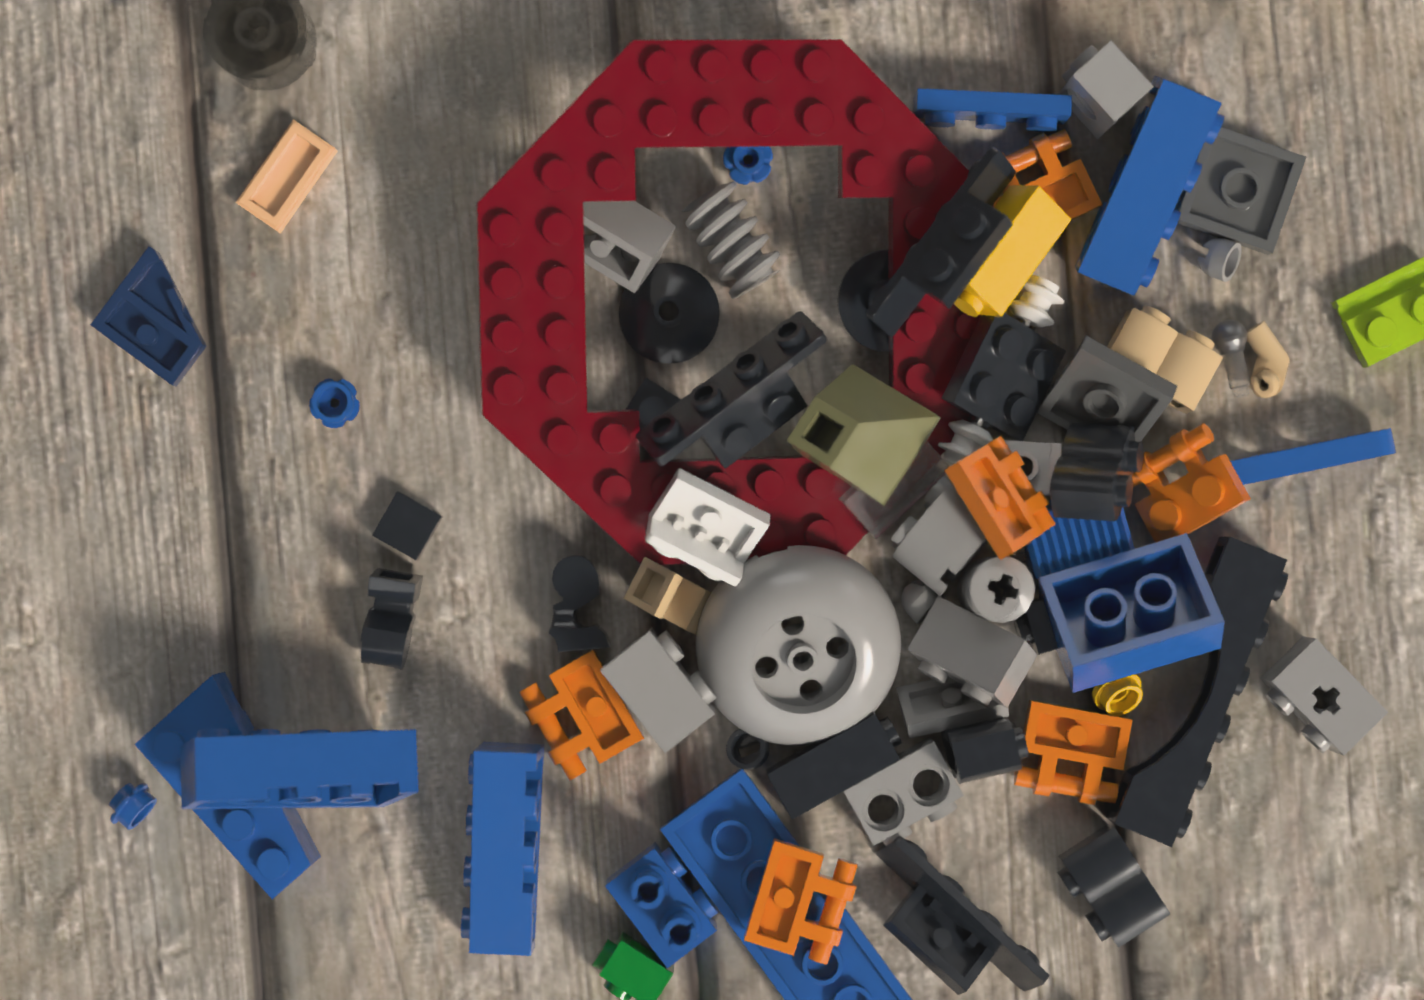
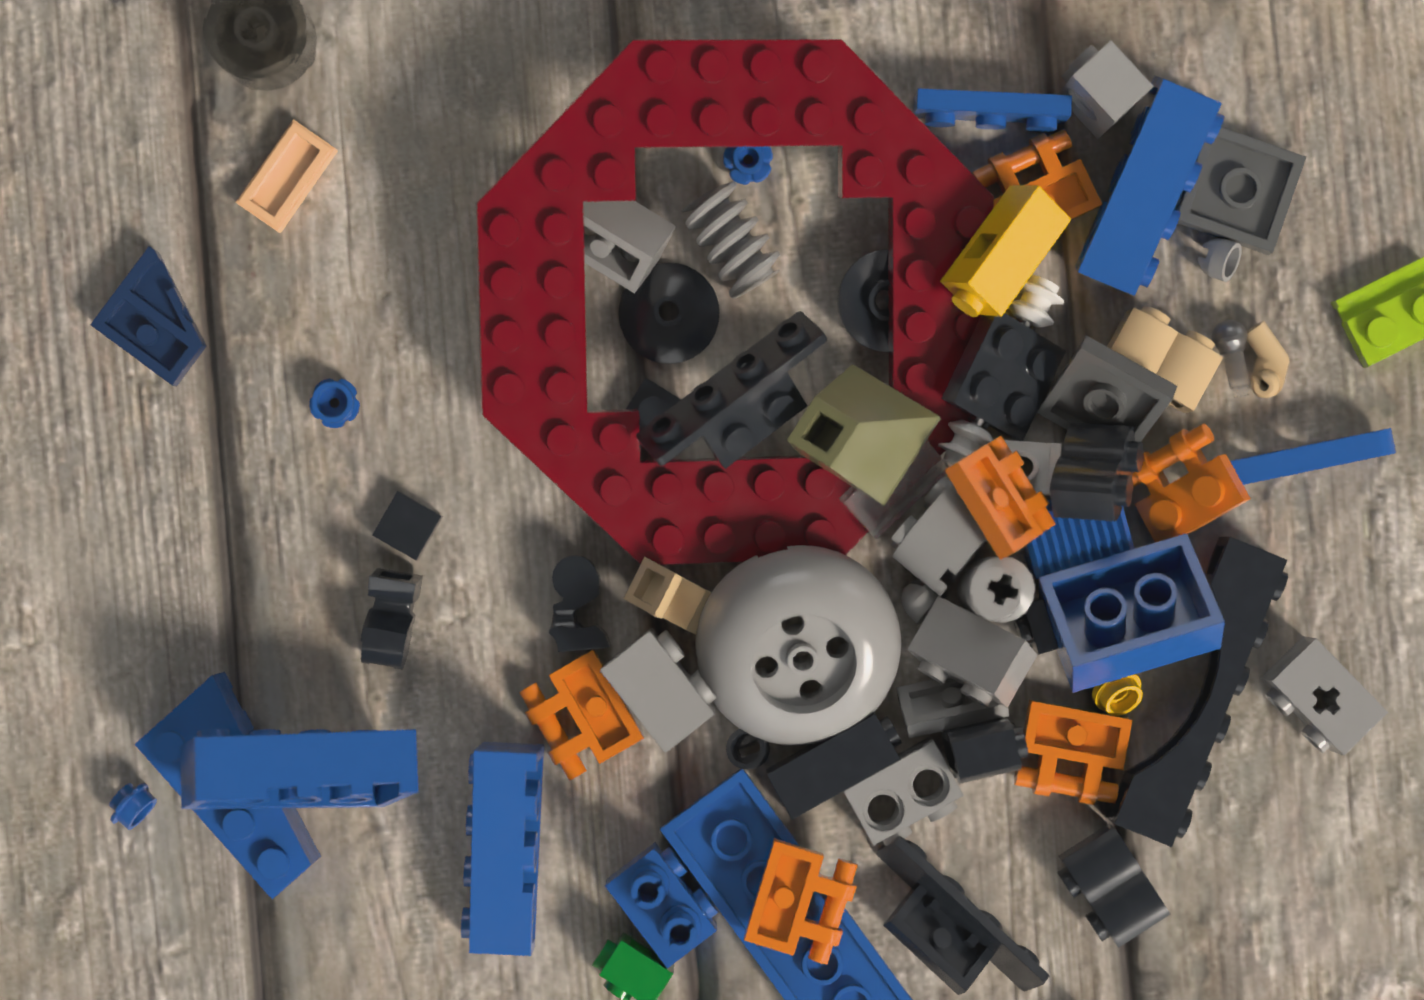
(705, 527): white bracket -> none
(952, 247): black bracket -> none

